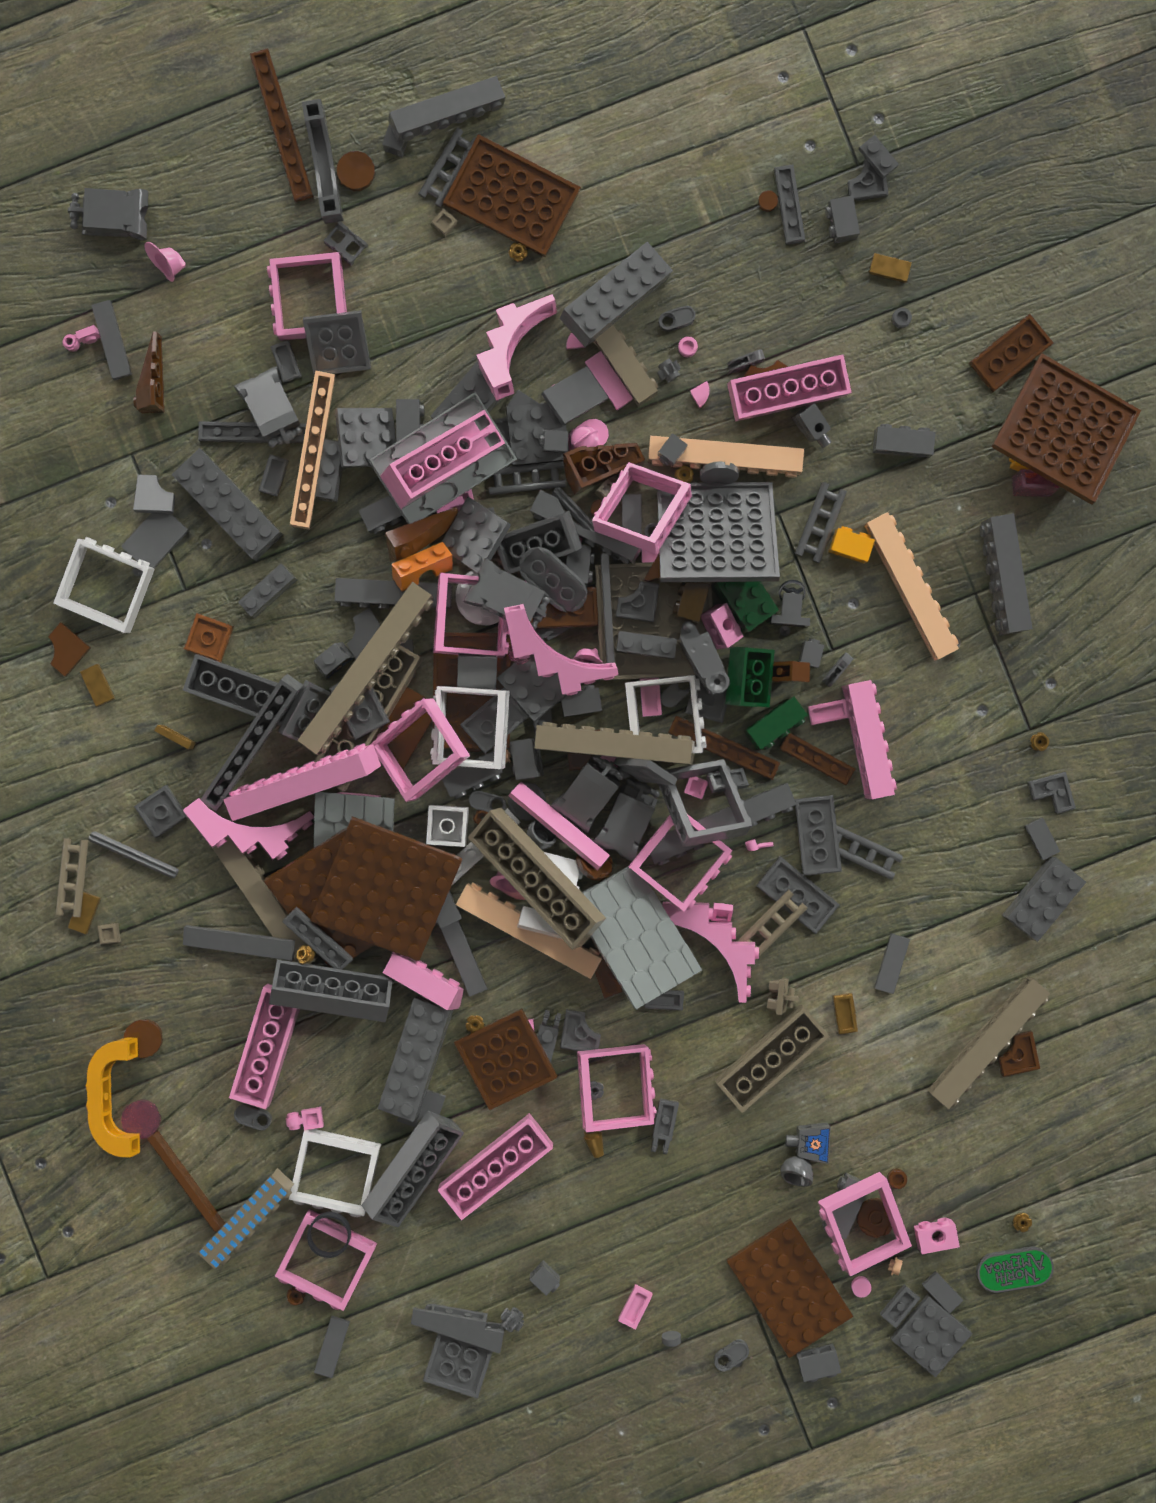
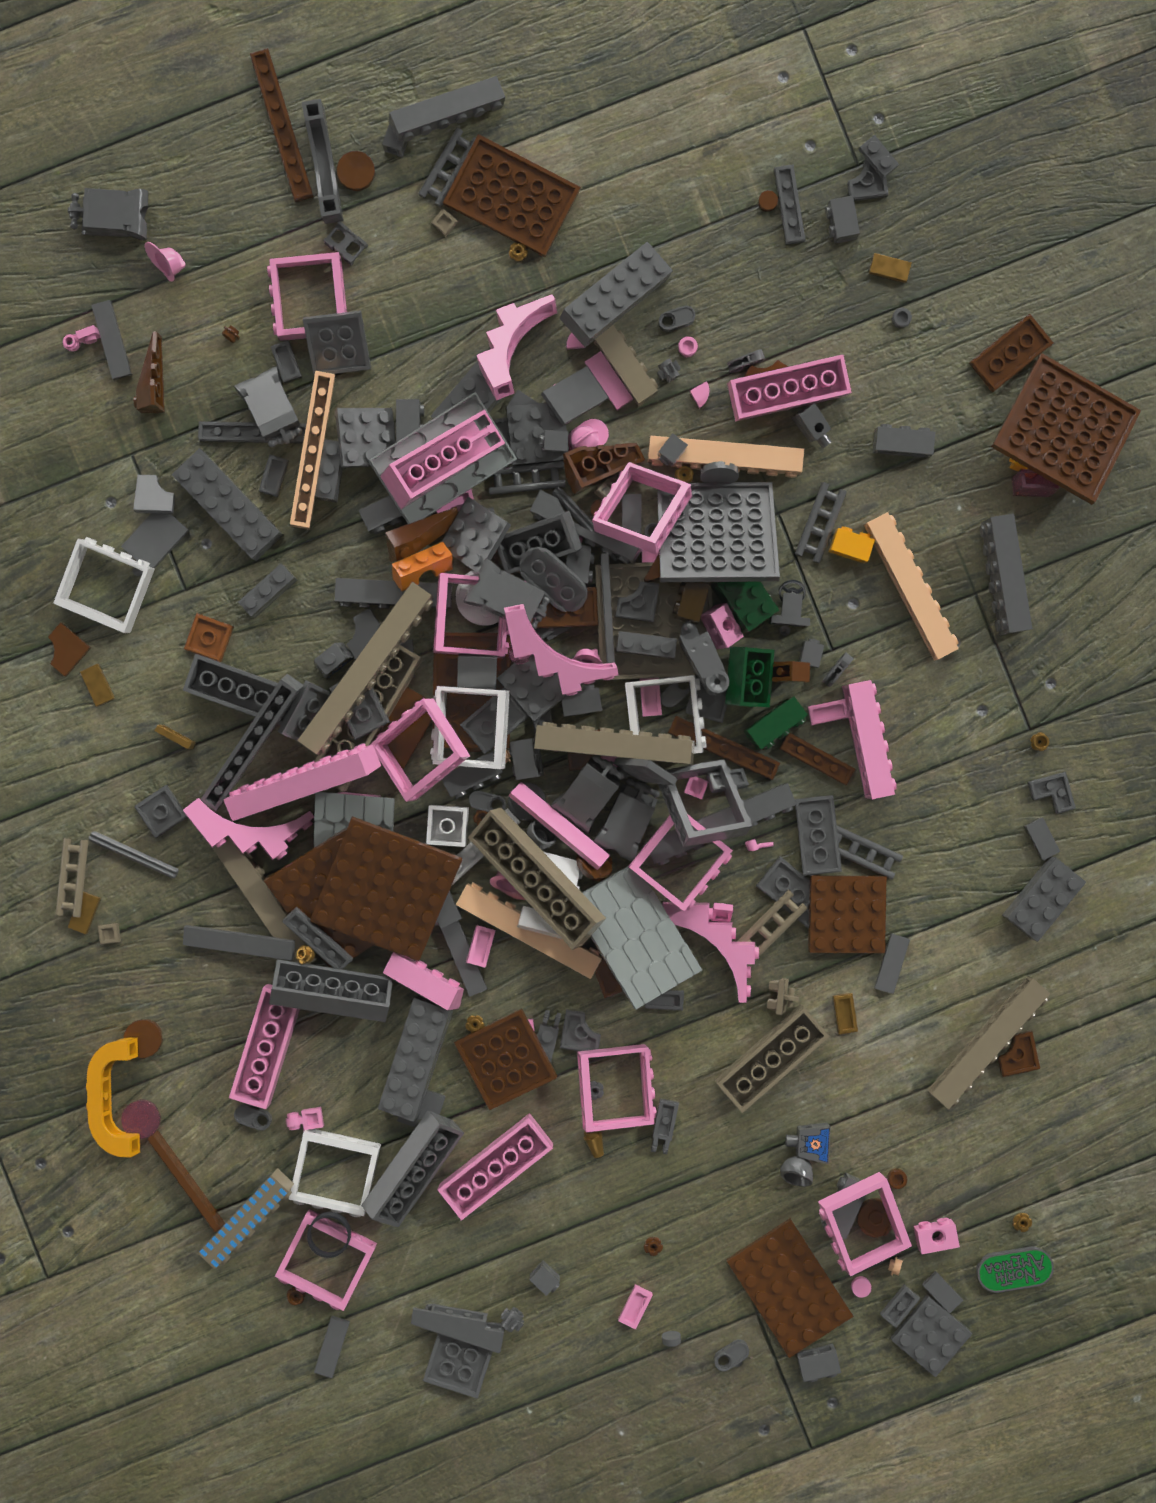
(231, 333): none -> reddish brown plate
(480, 946): none -> bright pink tile
(653, 1241): none -> reddish brown plate
(847, 914): none -> reddish brown plate

